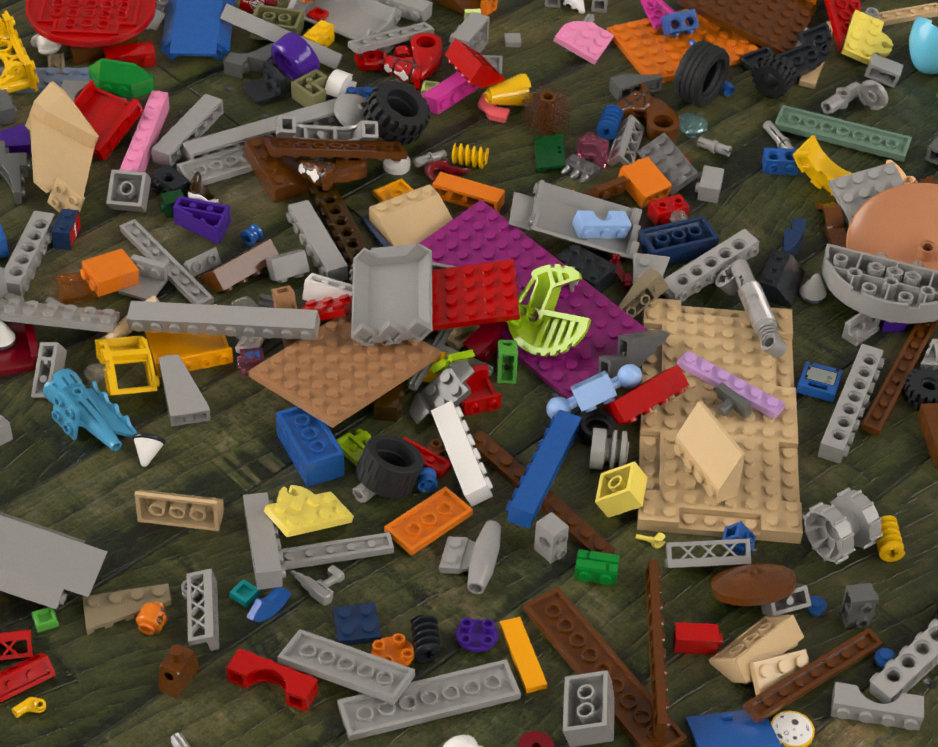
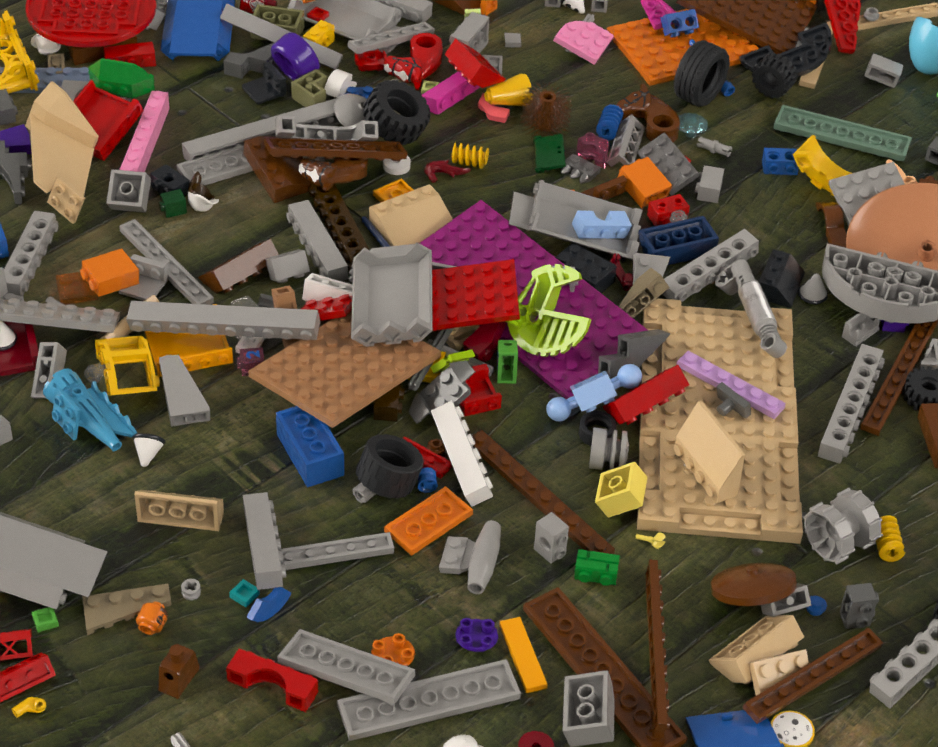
(66, 229): dark blue brick -> none
(188, 128): light grey brick -> none
(202, 217): dark purple wedge -> none
(202, 262): light grey hinge -> none
(210, 609): light grey fence -> none
(252, 235): blue wheel -> none
(306, 512): light yellow plate -> none
(320, 589): light grey piece -> none
(354, 445): lime plate -> none
(356, 624): dark blue plate -> none
(402, 50): red wheel -> none
(425, 638): black piece -> none
(429, 157): light grey axle -> none
(467, 192): orange brick -> none
(543, 470): blue brick -> none
(625, 84): dark grey slope -> none
(696, 638): red brick -> none
(708, 561): light grey fence -> none
(739, 531): blue brick -> none
(771, 128): light grey pin -> none
(794, 236): dark blue slope -> none
(819, 376): blue container -> none
(840, 98): light grey piece -> none
(851, 704): light grey arch -> none
(866, 38): light yellow plate -> none
(873, 95): light grey tile -> none
(883, 655): blue plate -> none

